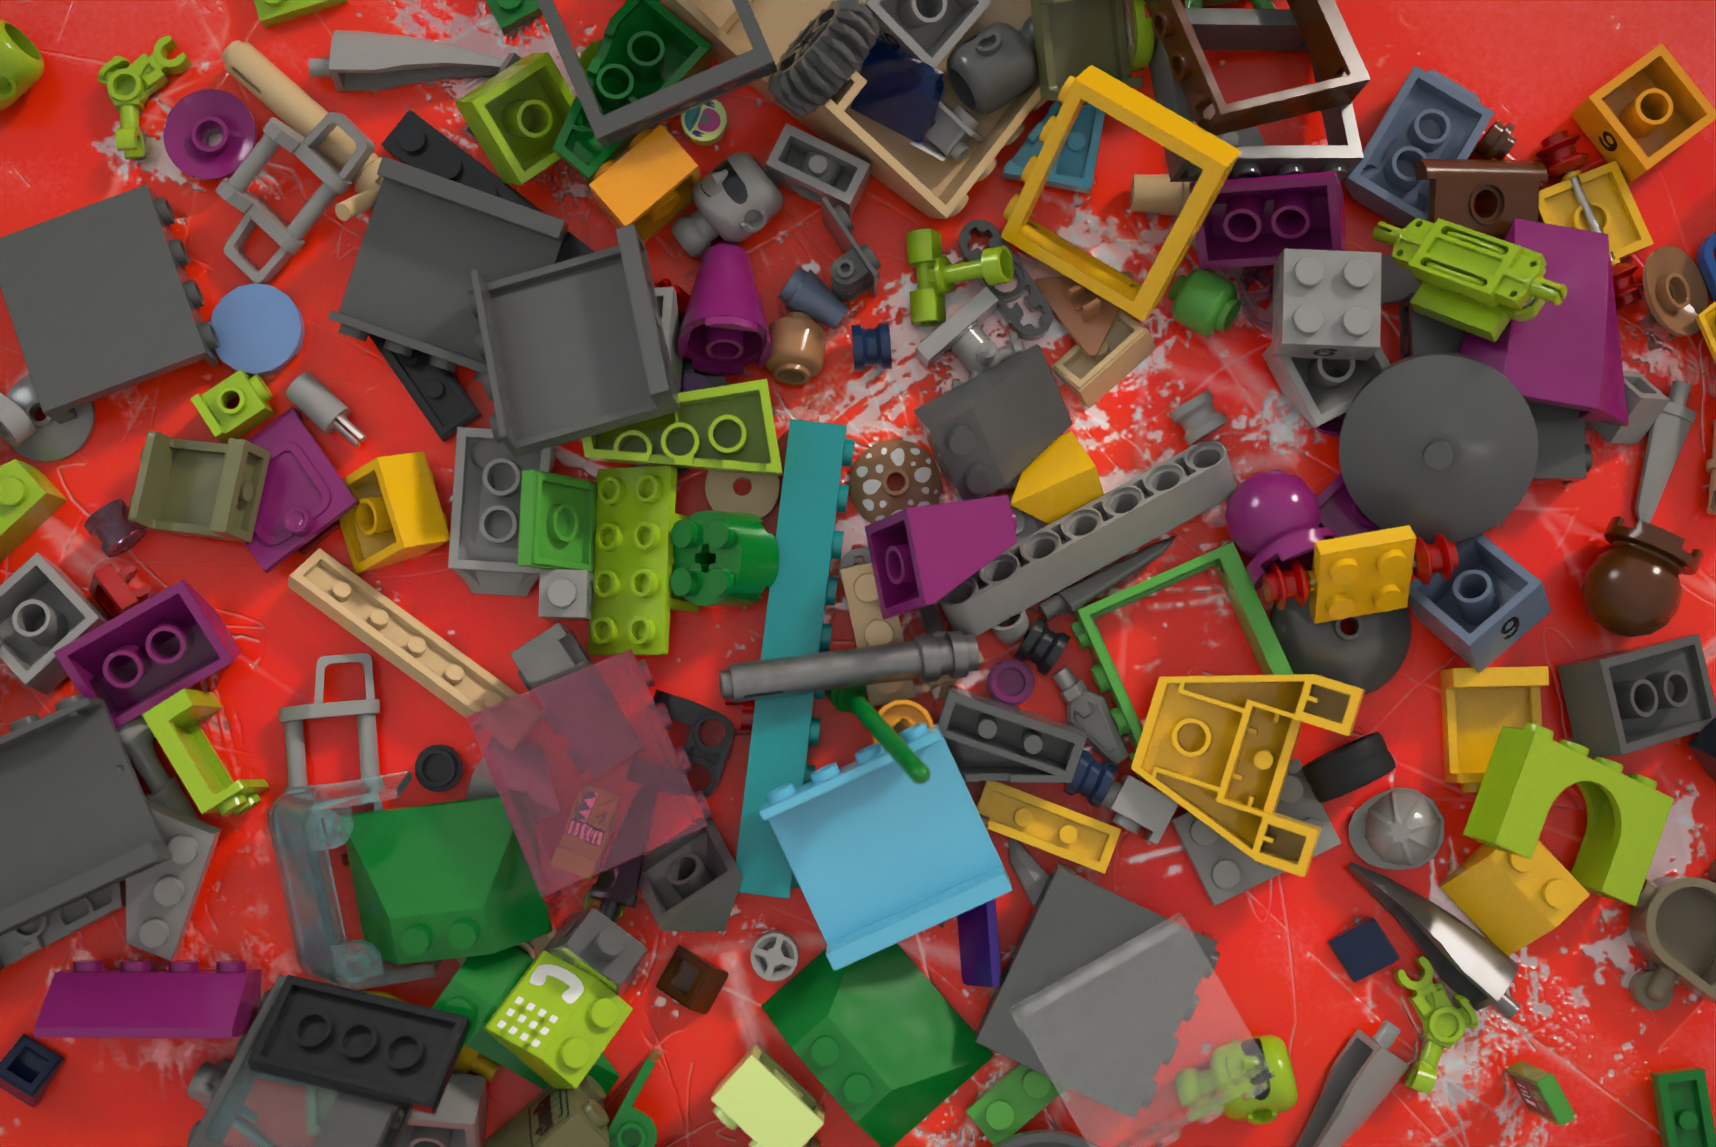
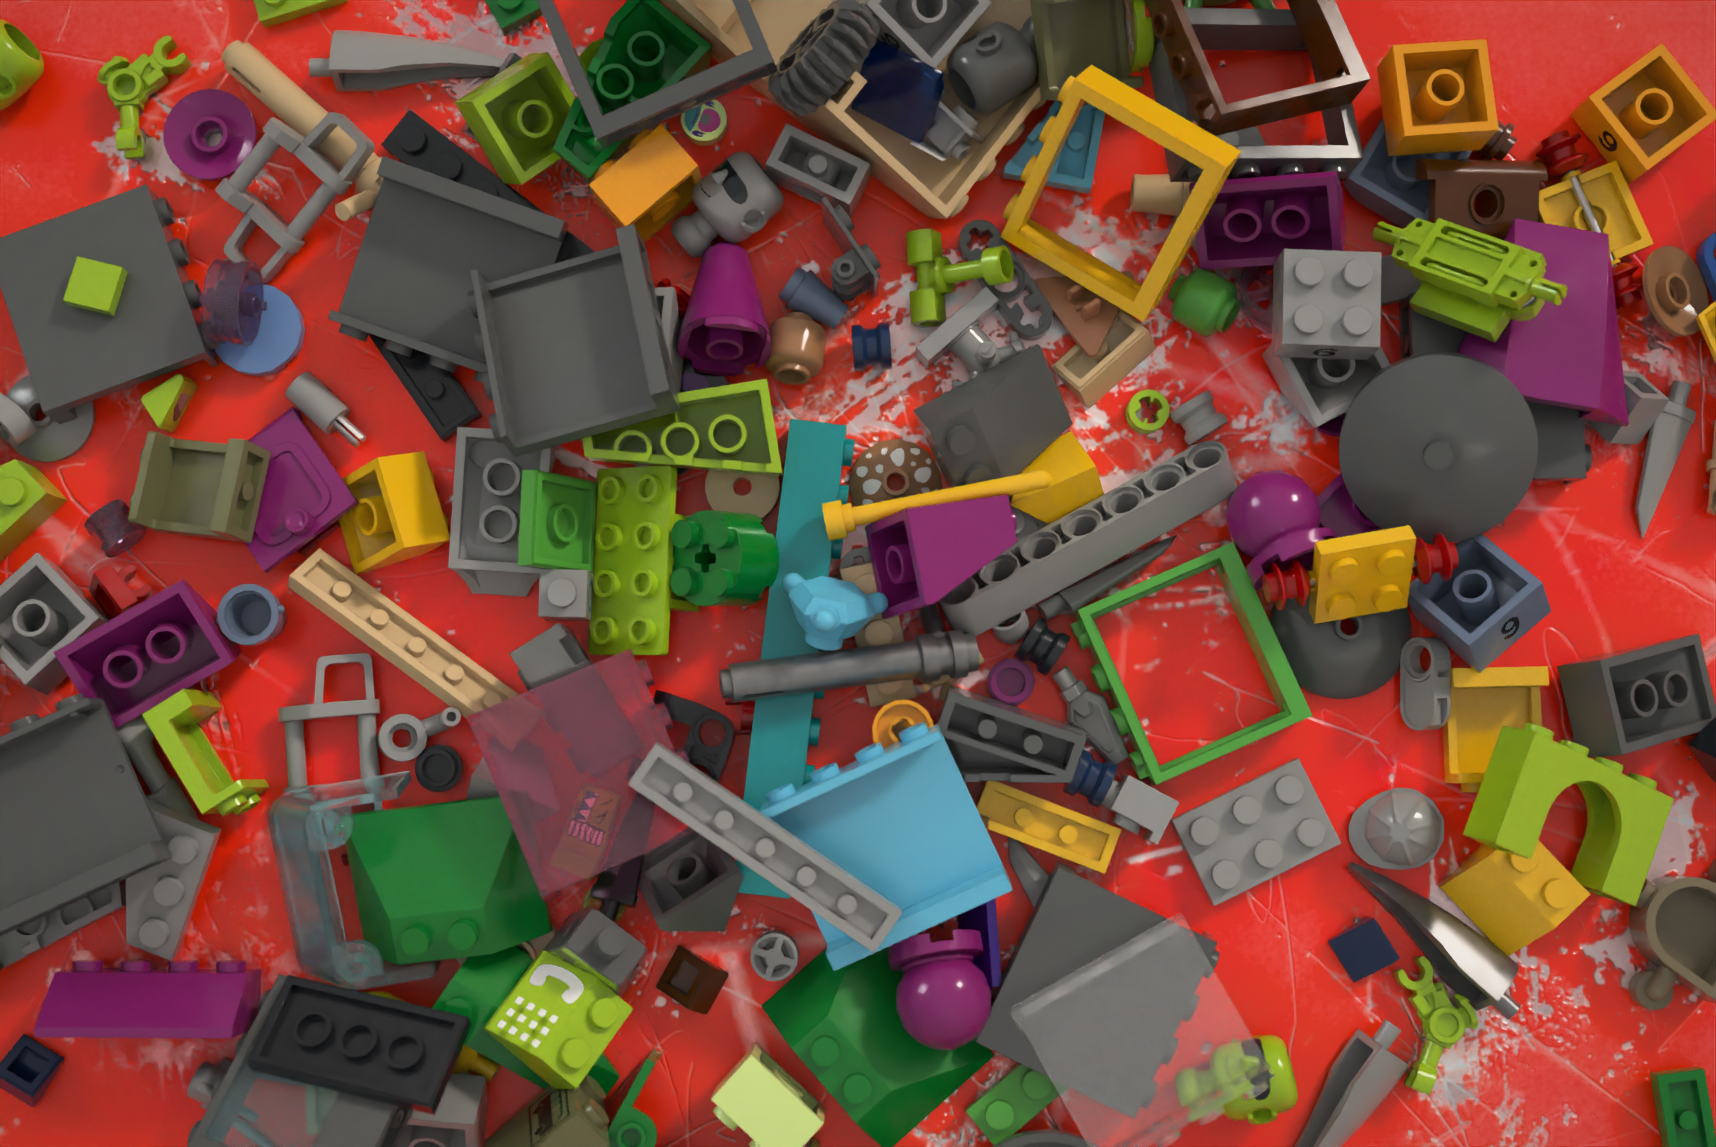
(95, 286): none -> lime tile
(169, 401): none -> lime slope
(232, 302): none -> clear purple wheel
(249, 413): lime brick -> none
(251, 615): none -> sand blue piece
(418, 730): none -> light grey plate
(765, 847): none -> light grey plate
(831, 608): none -> medium azure rock
(844, 518): none -> yellow piece
(854, 700): green piece -> none
(942, 993): none -> magenta tile
(1160, 417): none -> lime bush
(1227, 750): yellow wedge -> none
(1349, 767): black tyre -> none
(1425, 695): none -> light grey piece
(1437, 97): none -> light orange brick
(1541, 1093): bright green tile -> none
(1637, 581): reddish brown tile -> none

